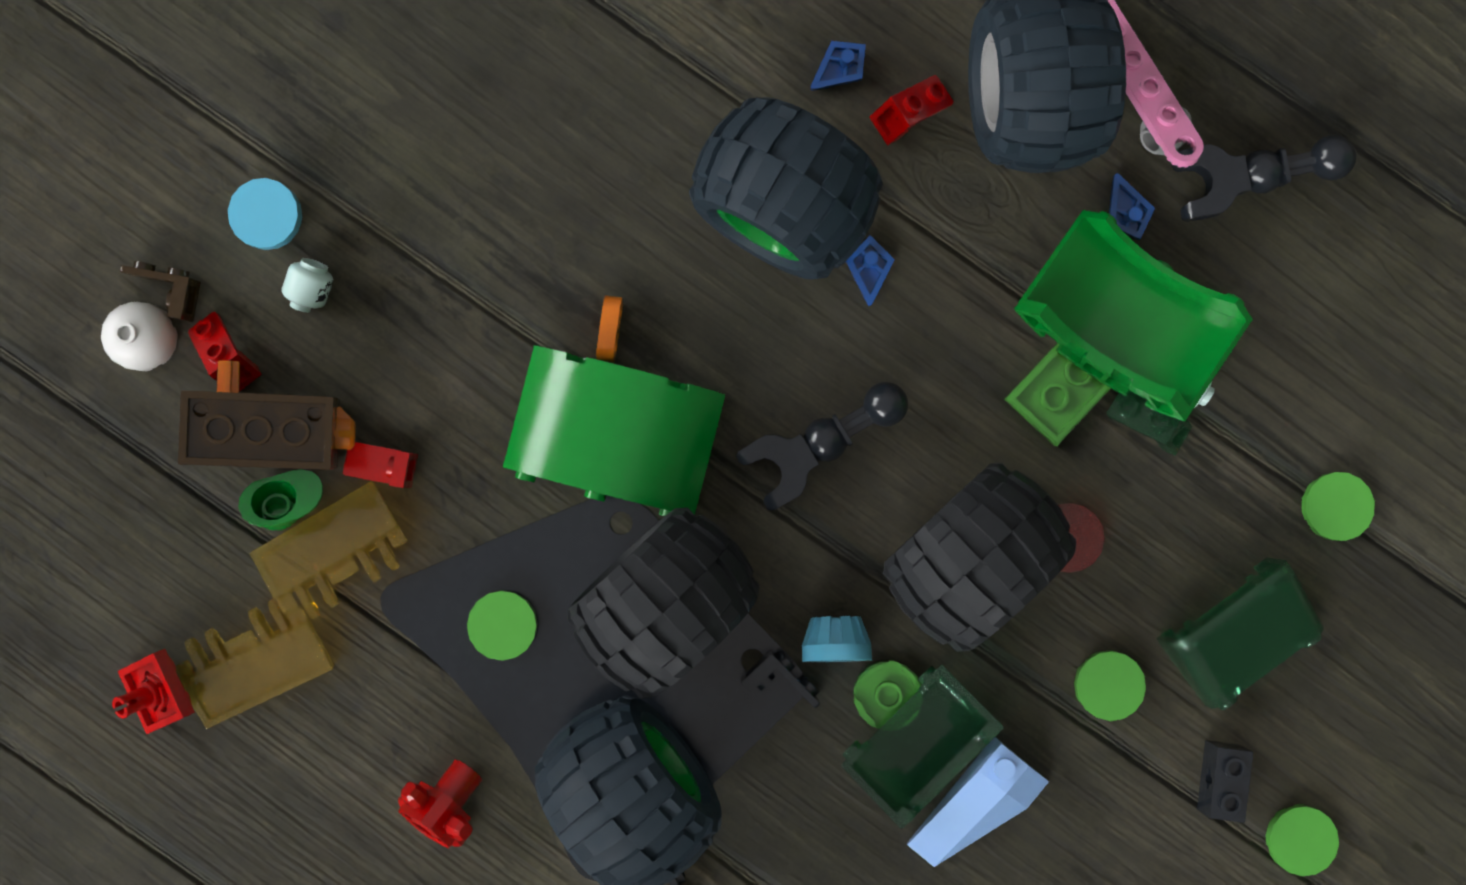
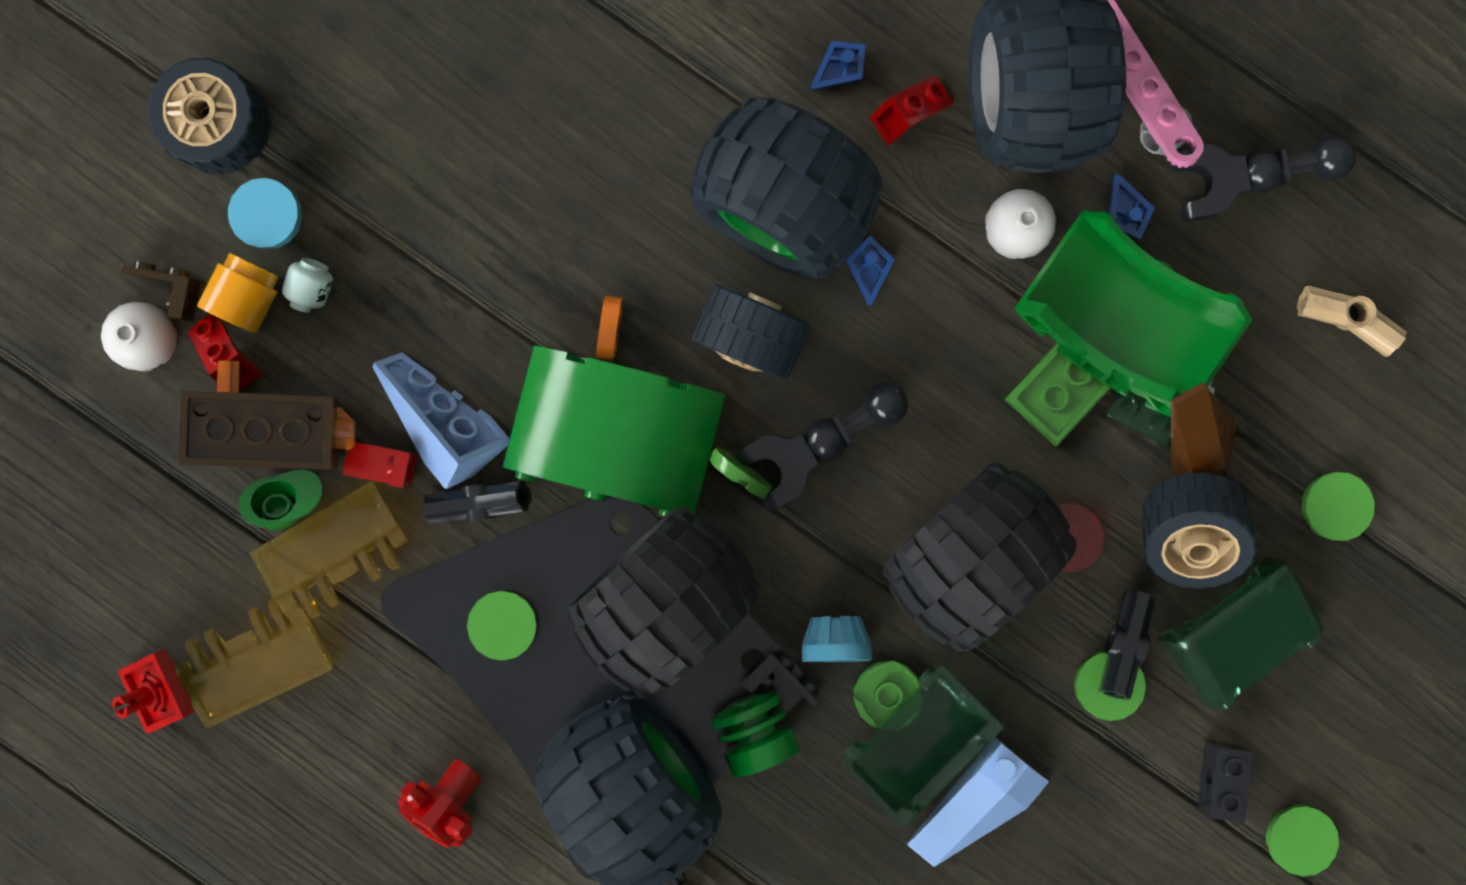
(208, 115): none -> black wheel
(239, 293): none -> light orange piece
(445, 431): none -> light blue wedge
(477, 502): none -> black piece
(742, 474): none -> bright green tile
(751, 332): none -> black wheel
(757, 739): none -> green wheel
(1020, 224): none -> white cylinder
(1127, 644): none -> black piece
(1198, 530): none -> black wheel
(1201, 433): none -> reddish brown wedge
(1370, 326): none -> tan piece

